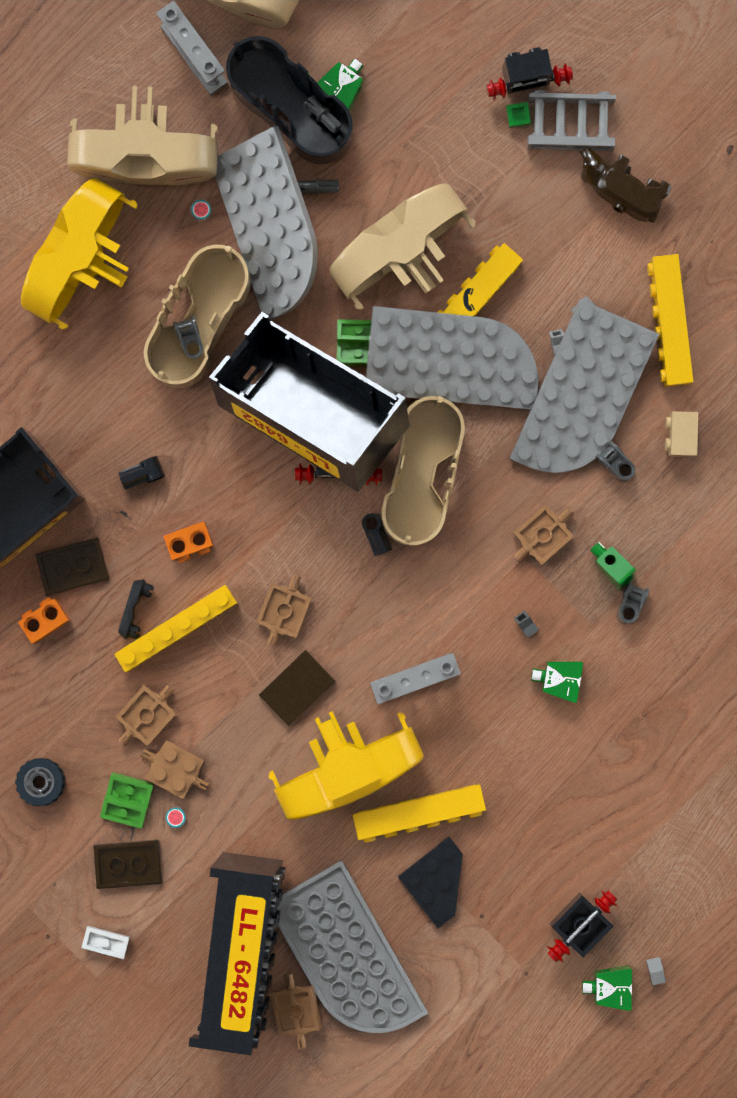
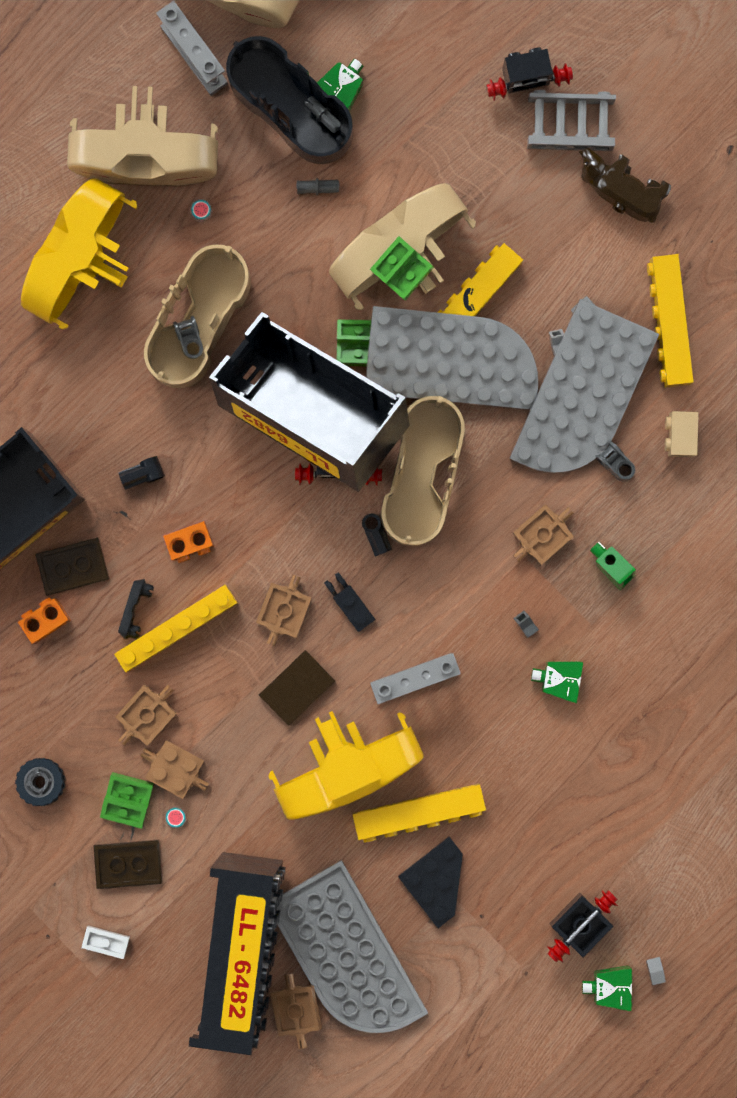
(269, 221): light grey plate -> none
(351, 604): none -> black hinge
(402, 268): none -> bright green slope
(518, 115): green plate -> none
(632, 602): dark grey piece -> none

